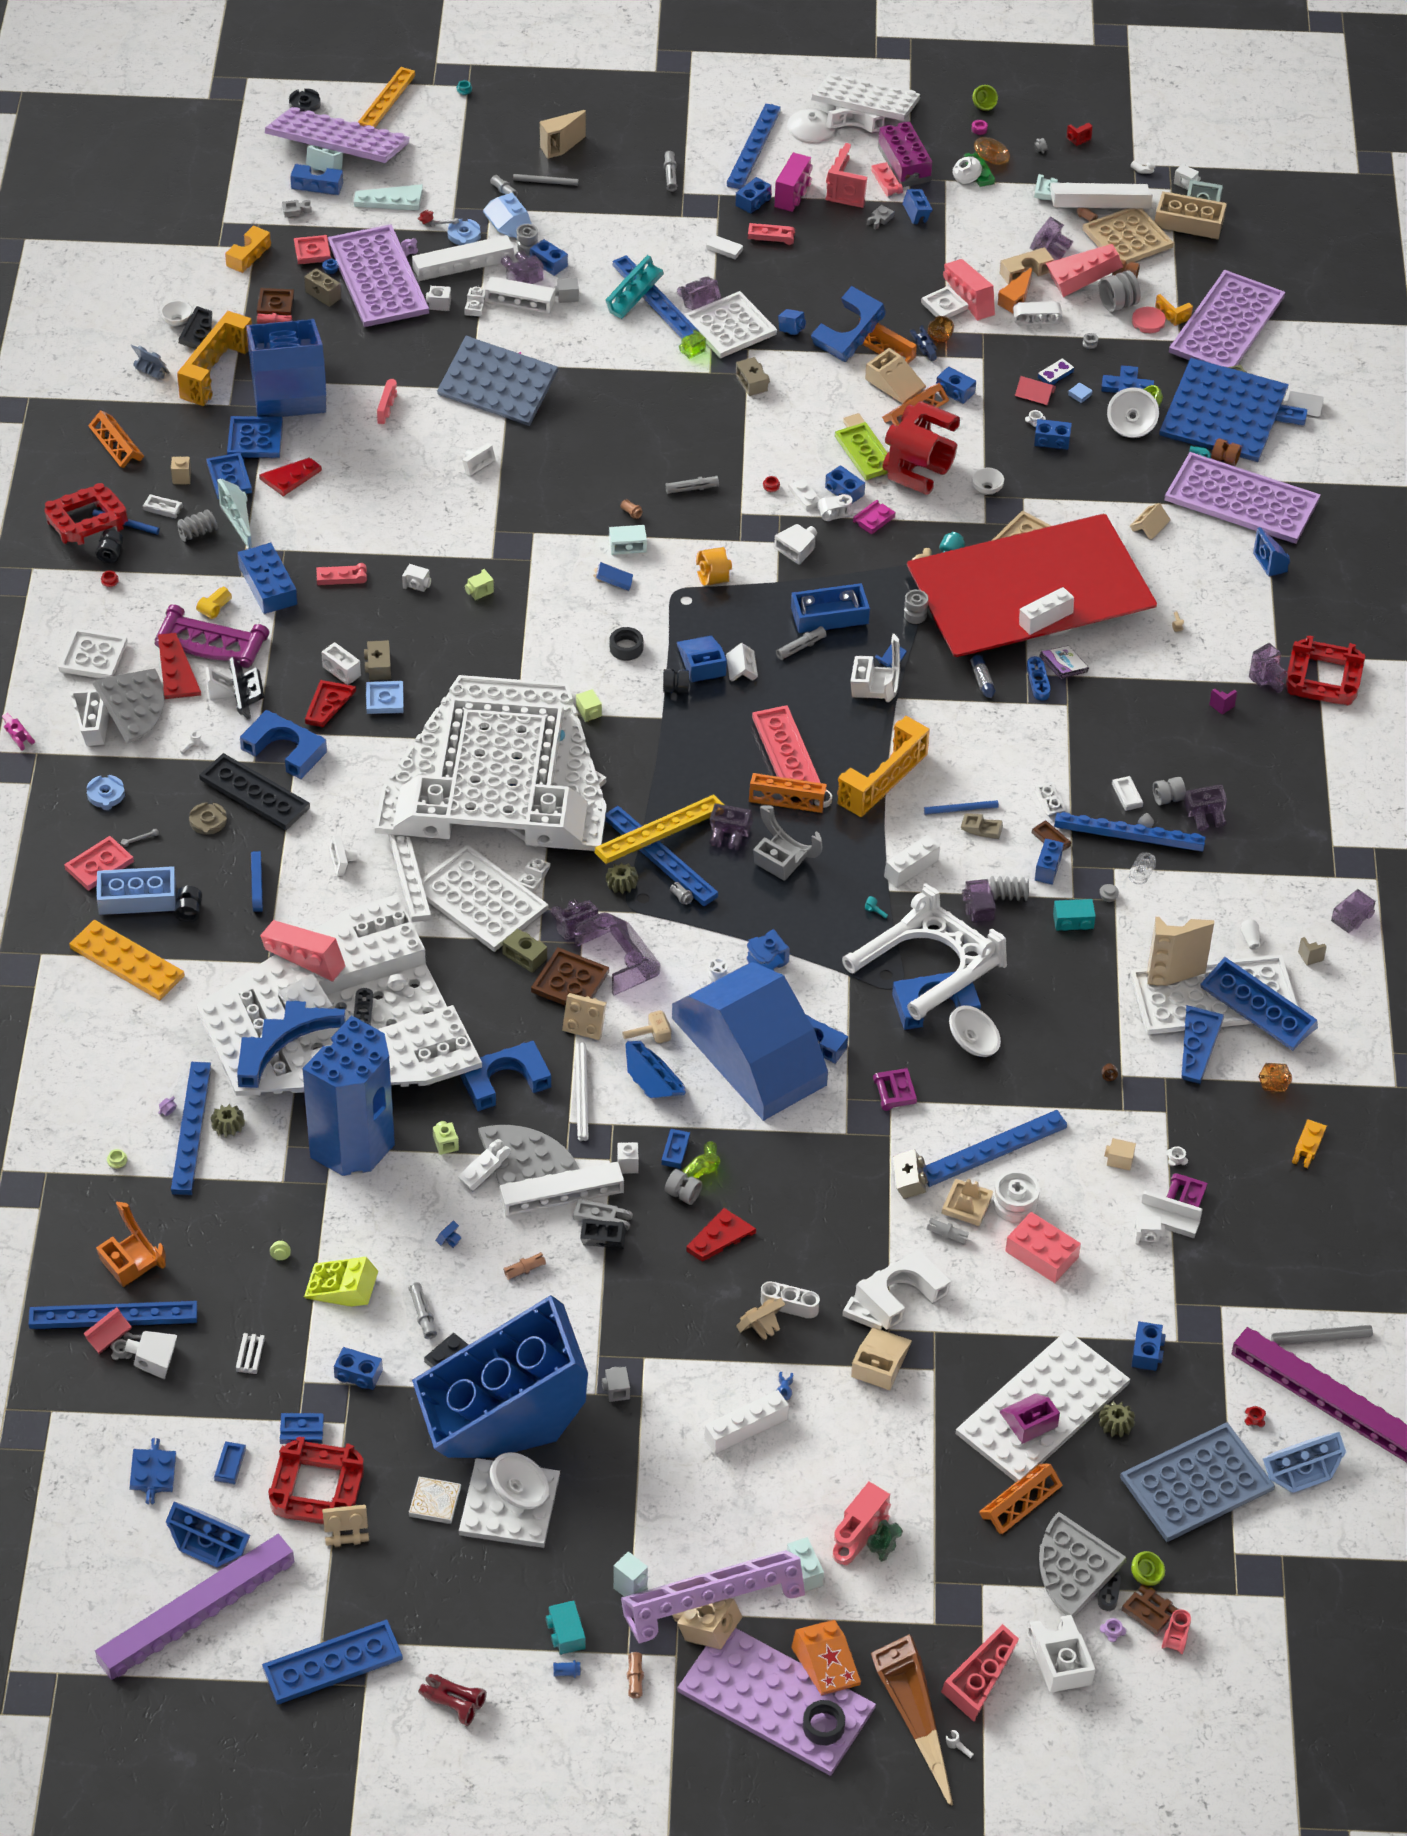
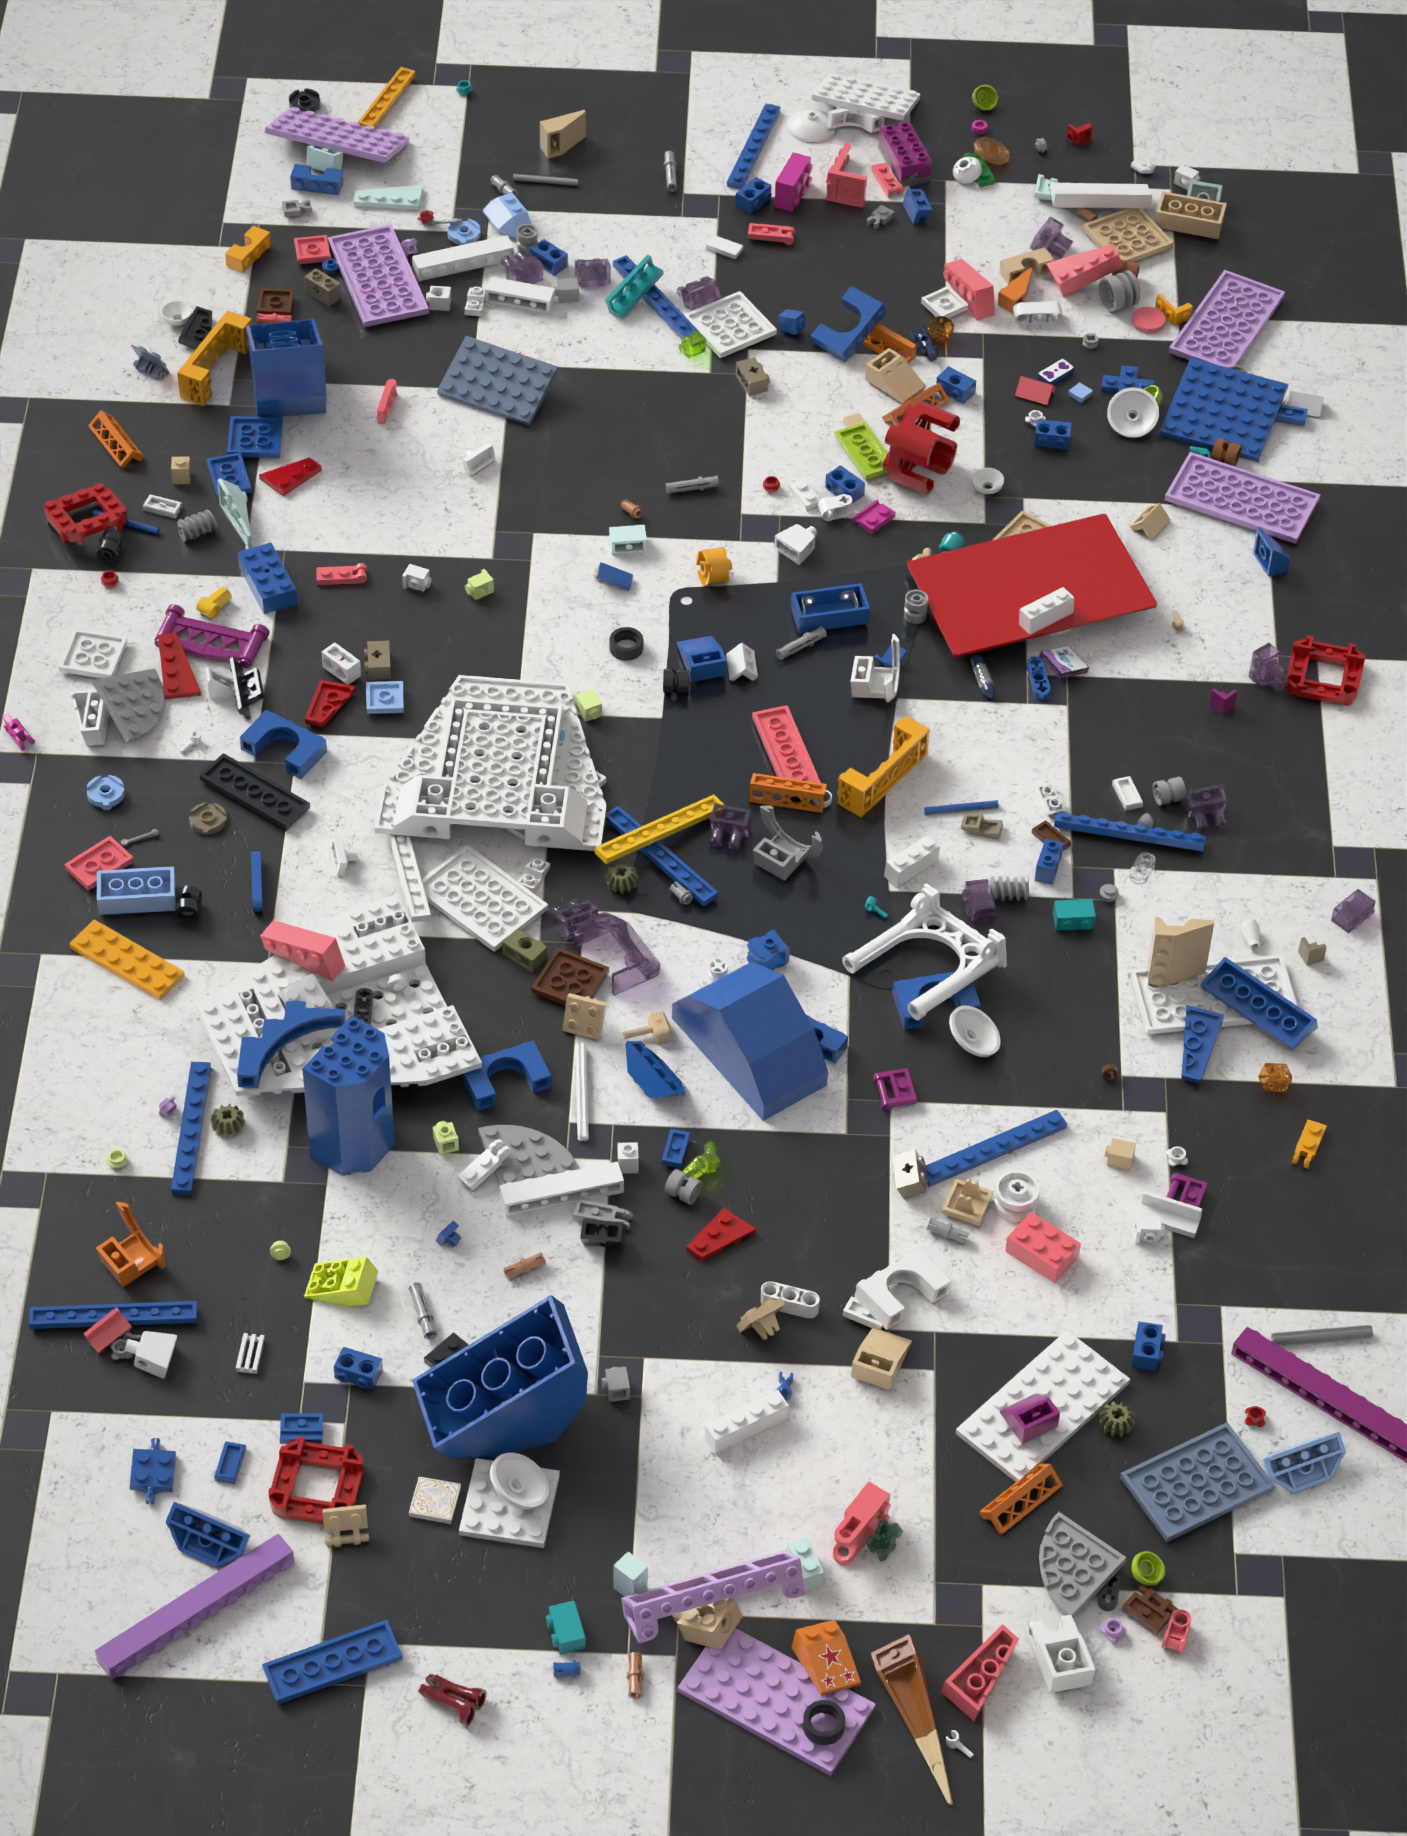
(593, 272): none -> clear purple brick

